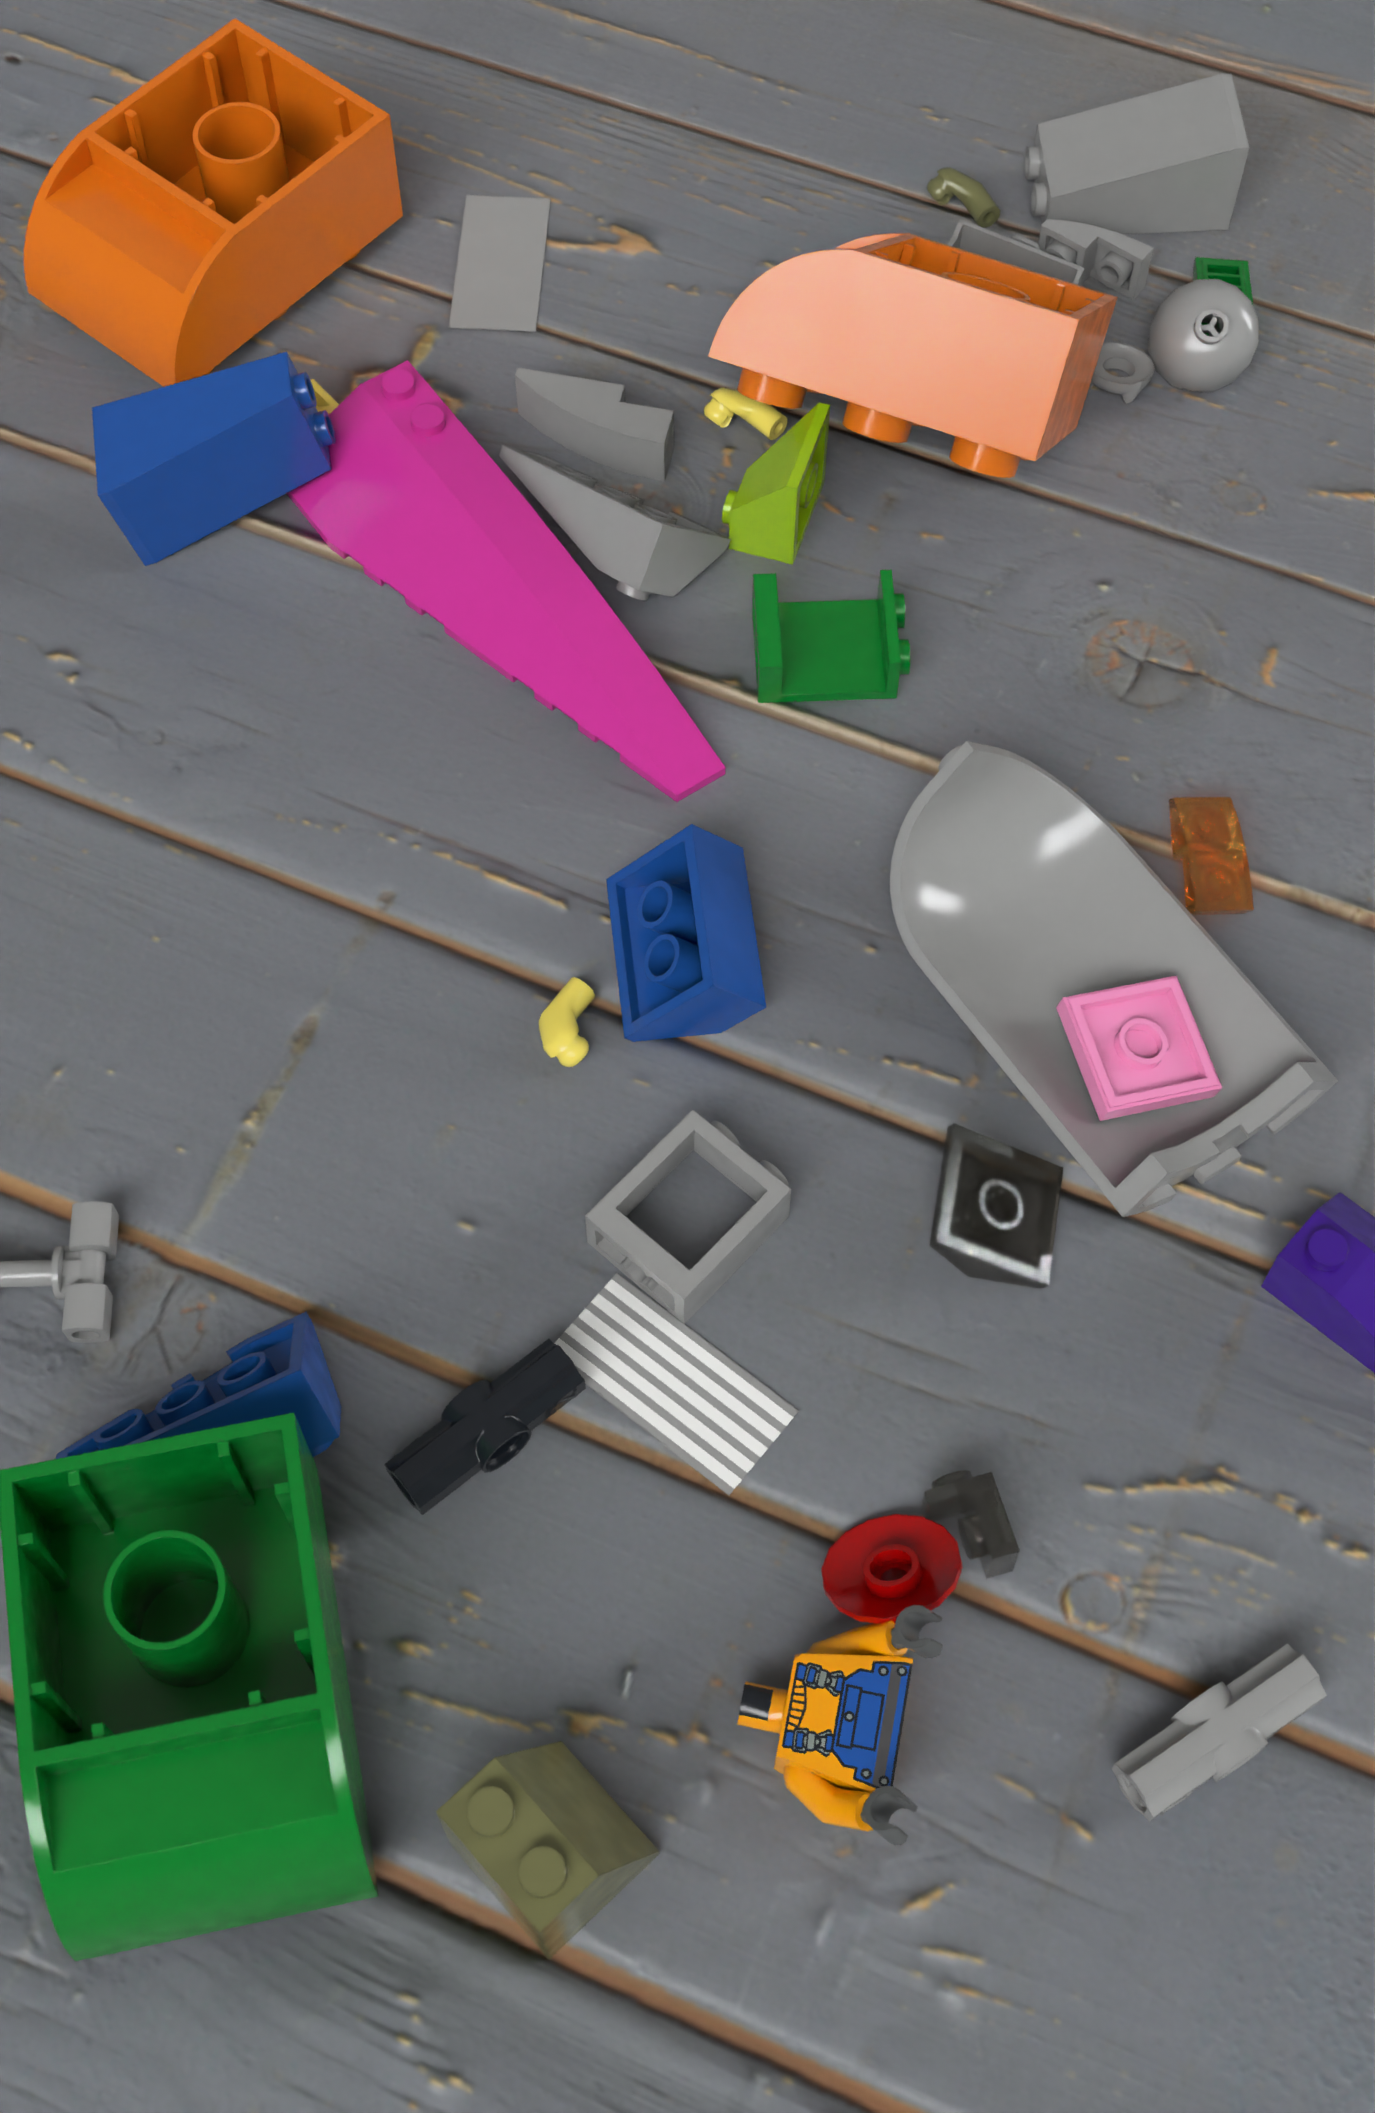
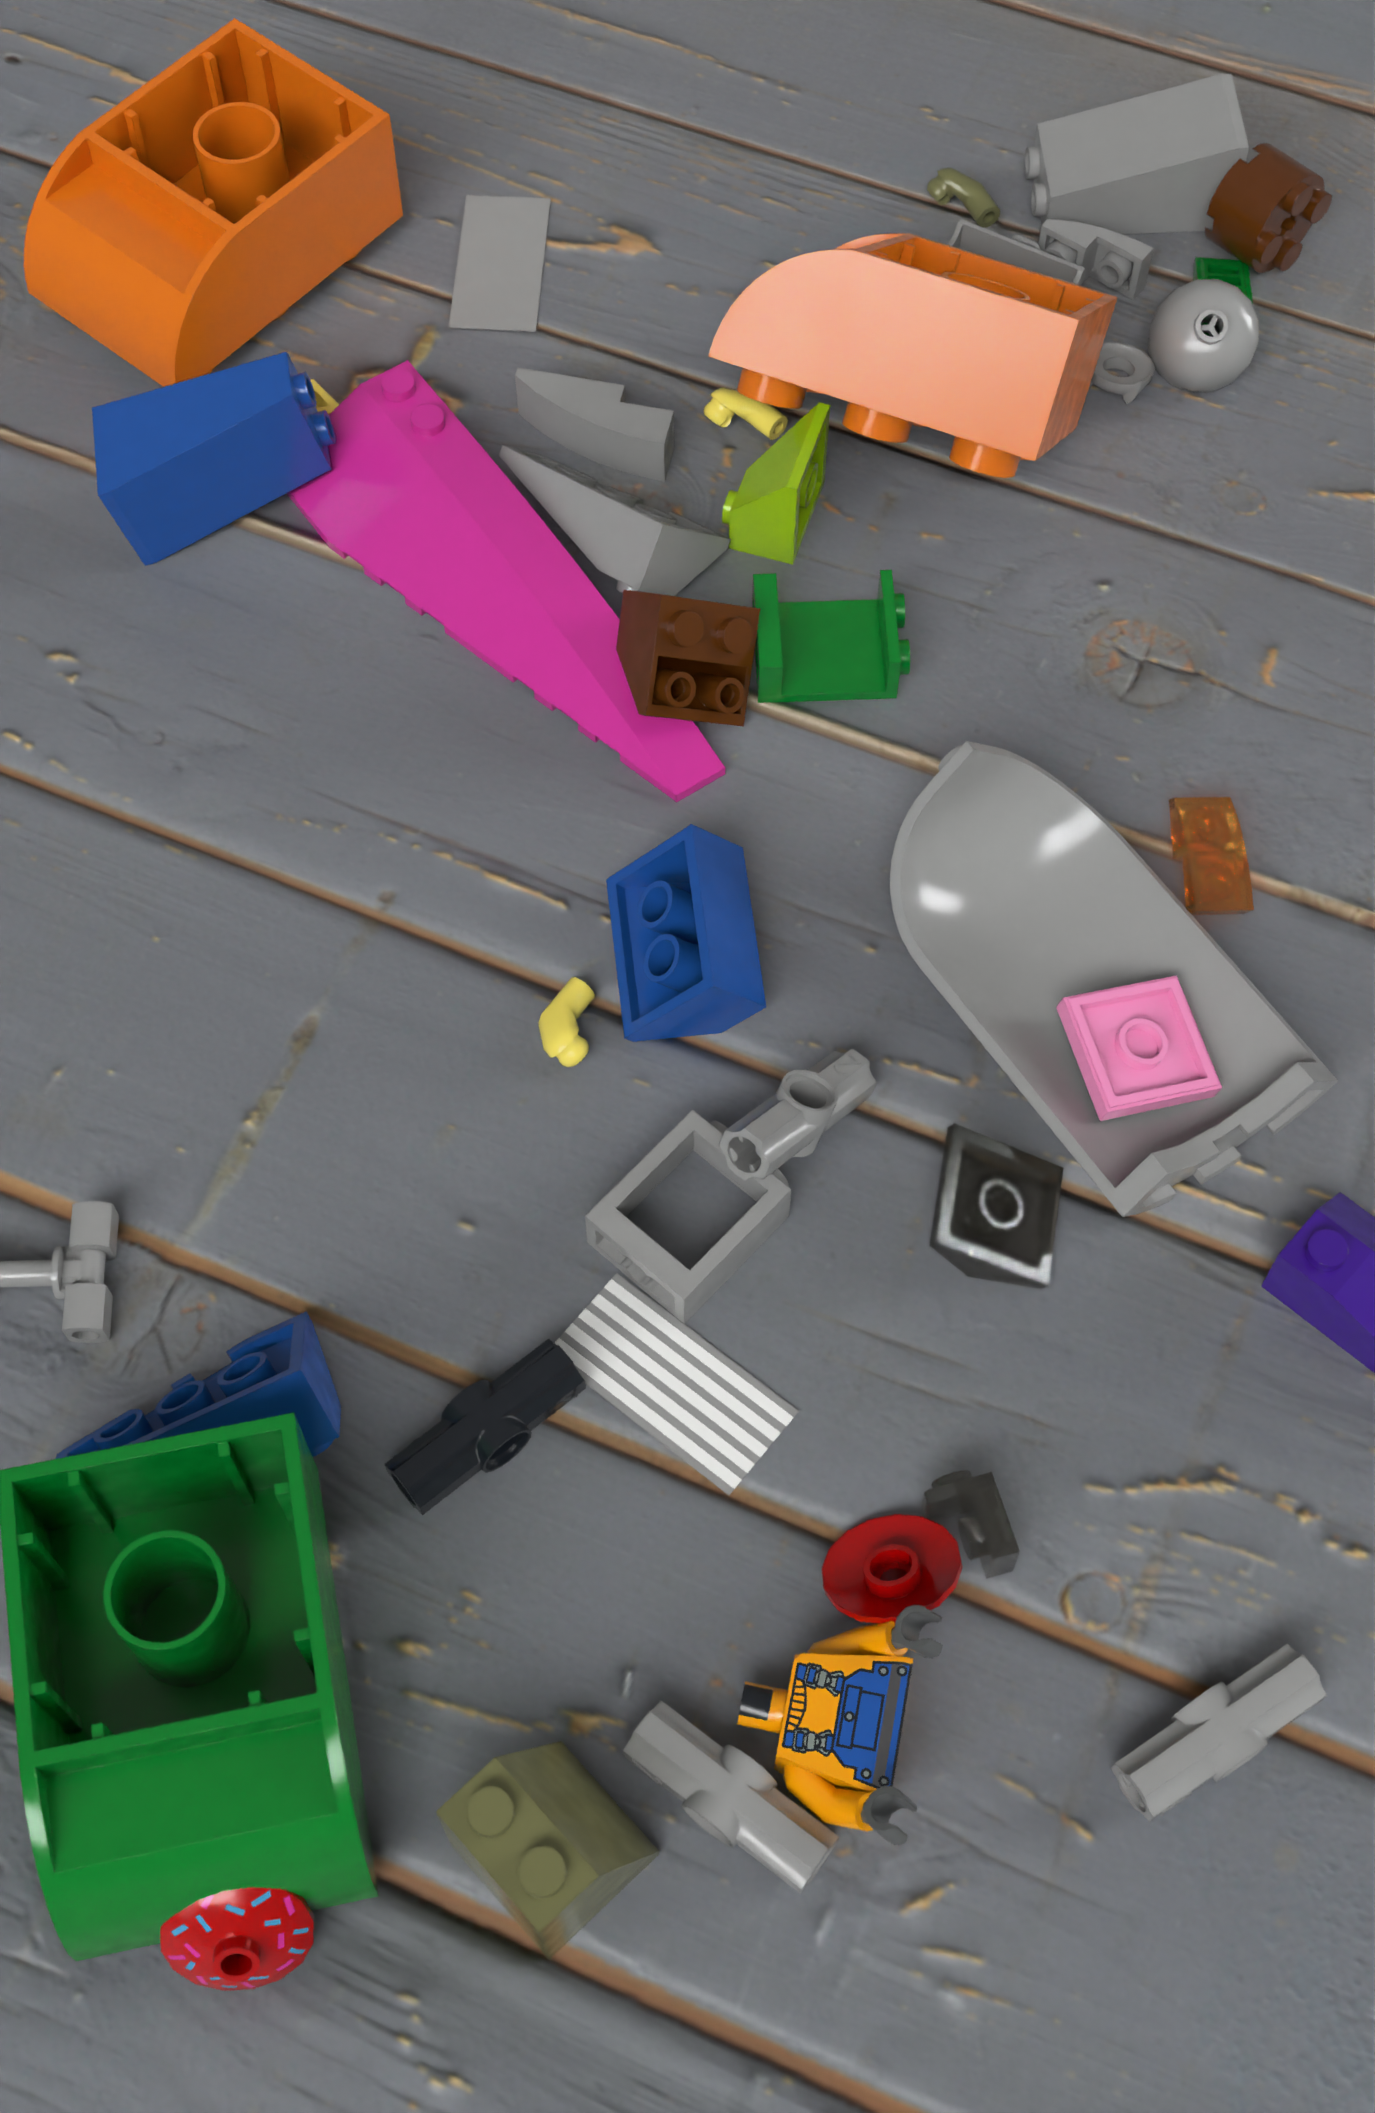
(239, 1938): none -> red dish
(687, 656): none -> reddish brown slope
(730, 1796): none -> light grey piece
(797, 1114): none -> light grey piece
(1266, 209): none -> reddish brown brick

